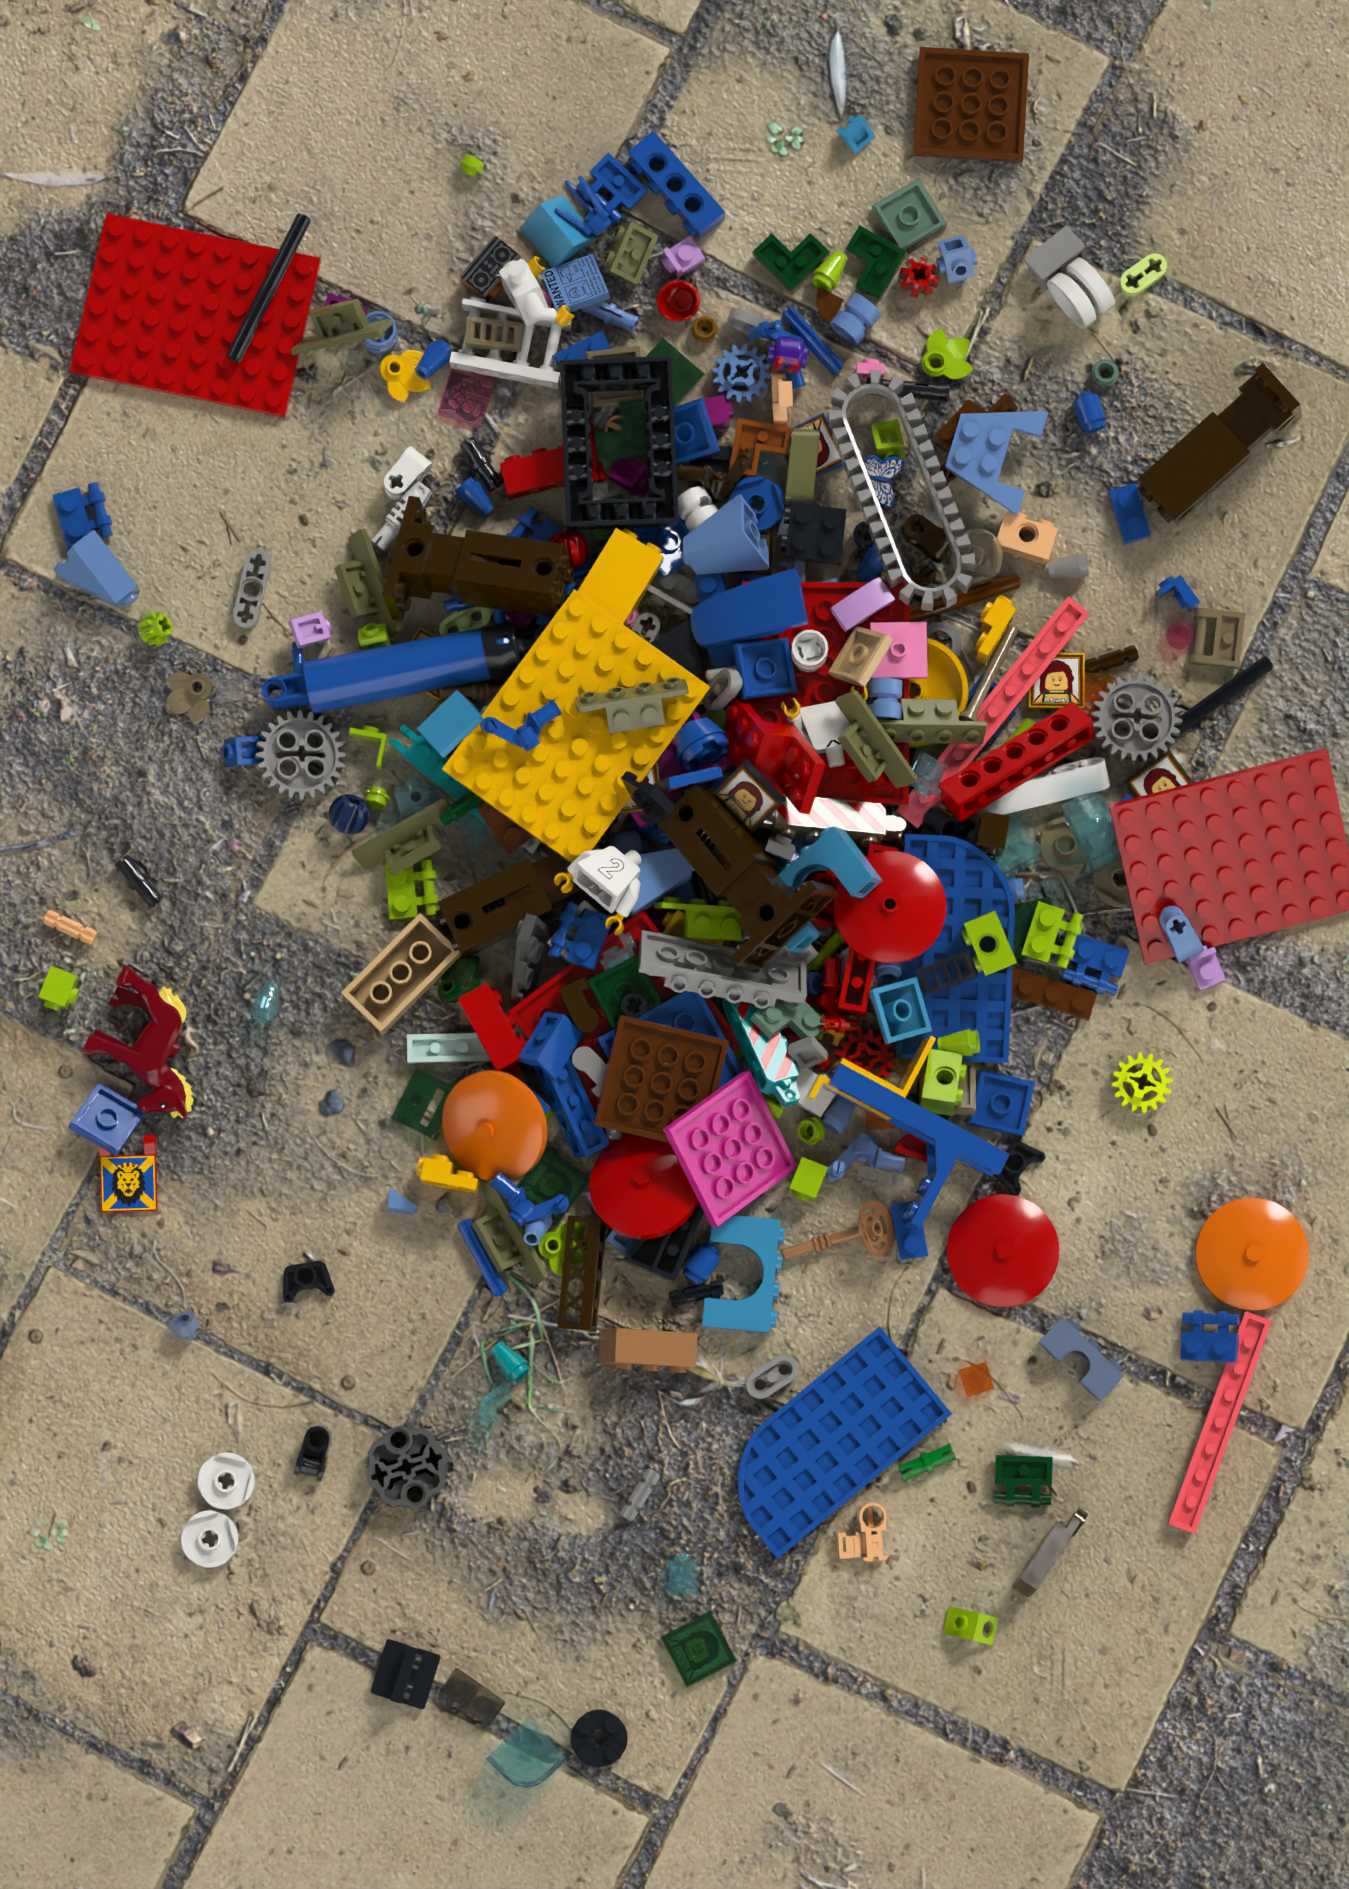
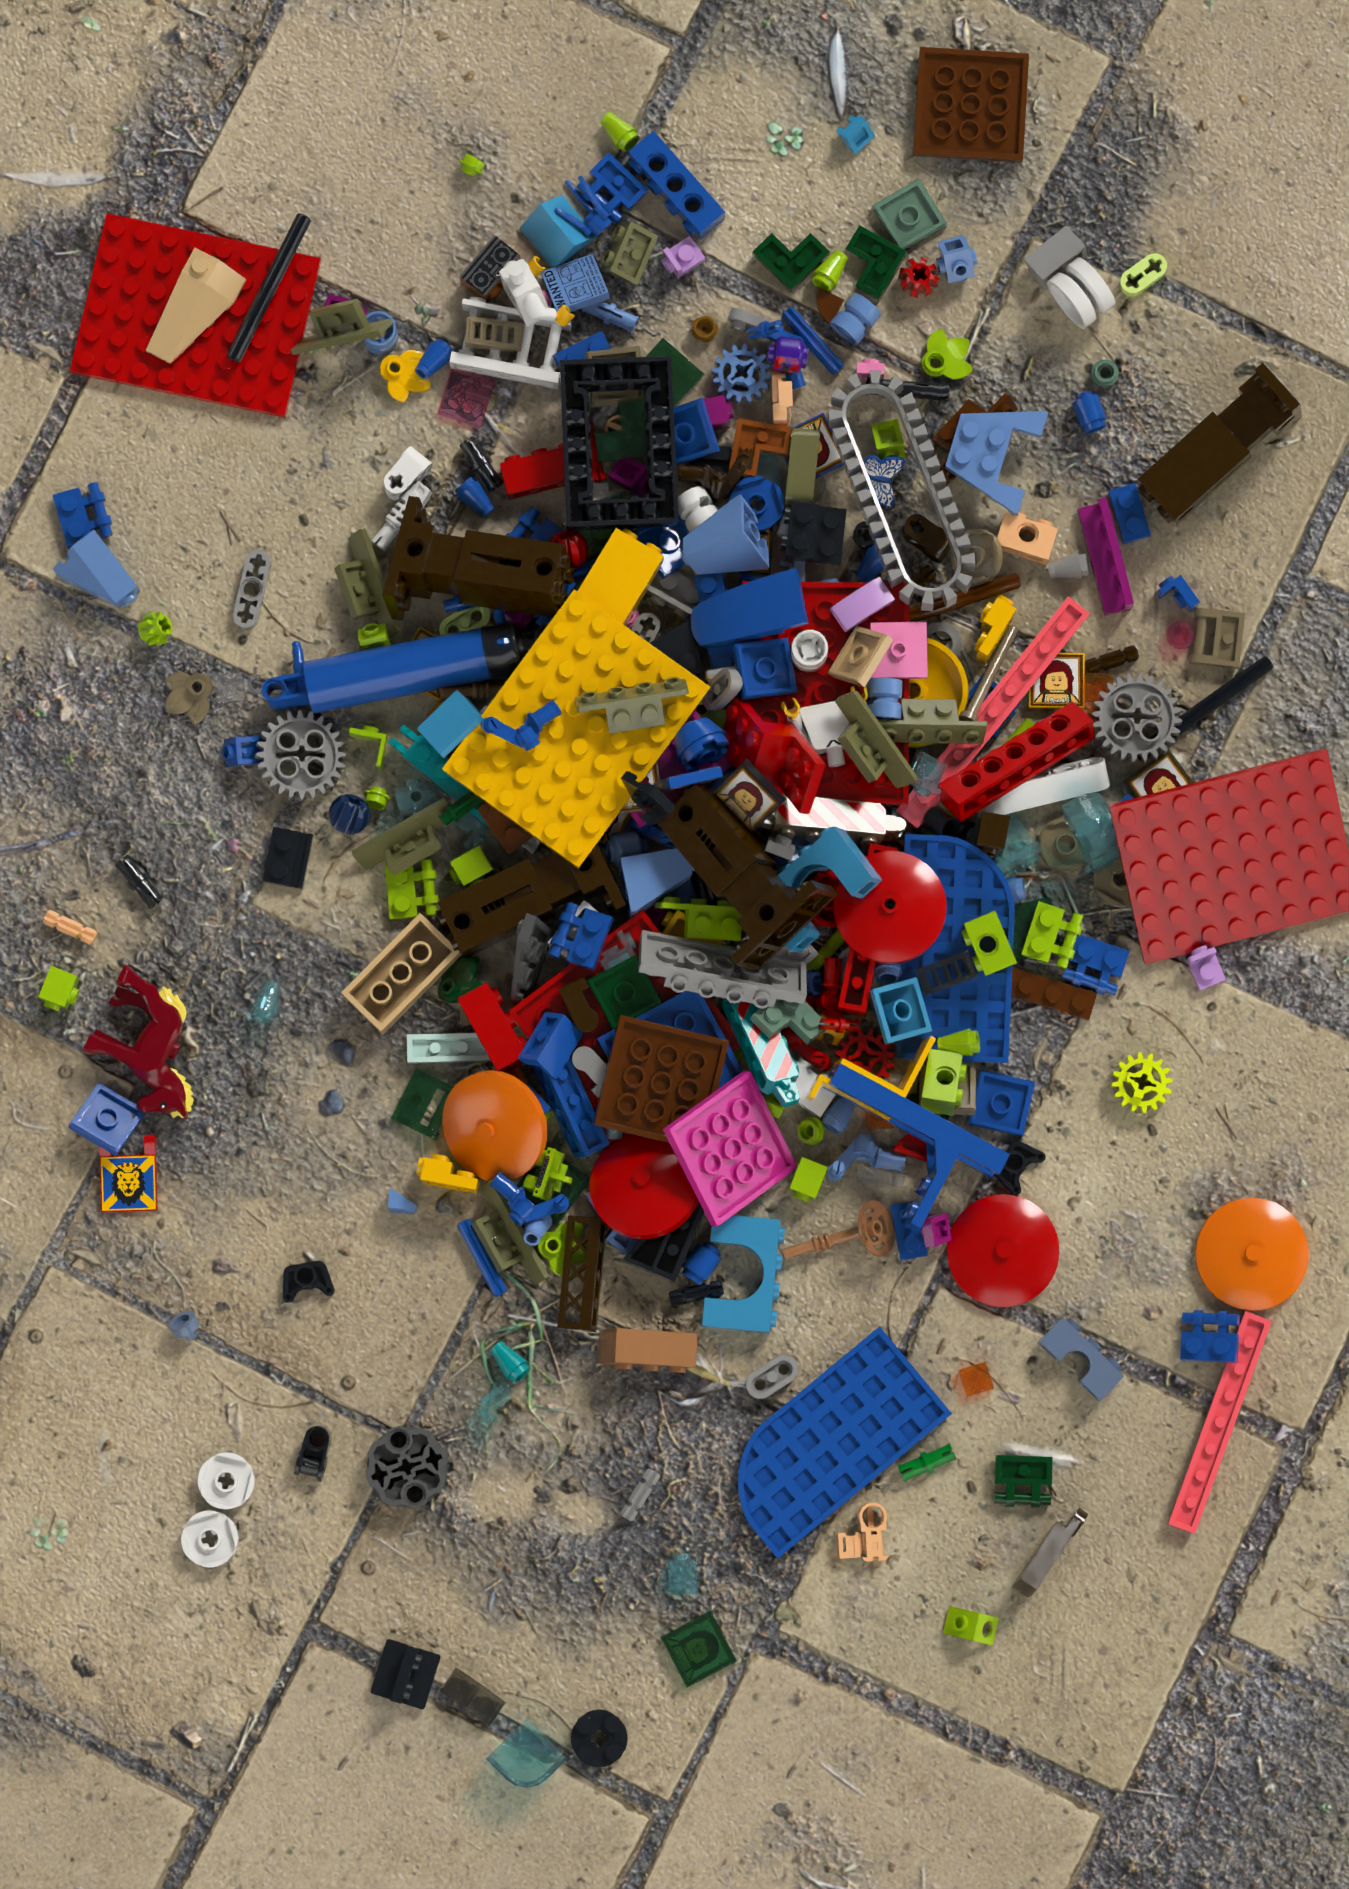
(197, 300): none -> tan wedge
(288, 858): none -> black plate
(310, 630): lavender bracket -> none
(470, 868): none -> lime brick
(550, 1176): none -> lime hips
(608, 879): white torso -> none
(620, 132): none -> lime cone
(624, 1002): black bush -> none
(678, 301): red hair -> none
(807, 1052): light grey plate -> none
(936, 1229): none -> magenta bracket
(1105, 557): none -> magenta fence
(1180, 936): medium blue piece -> none

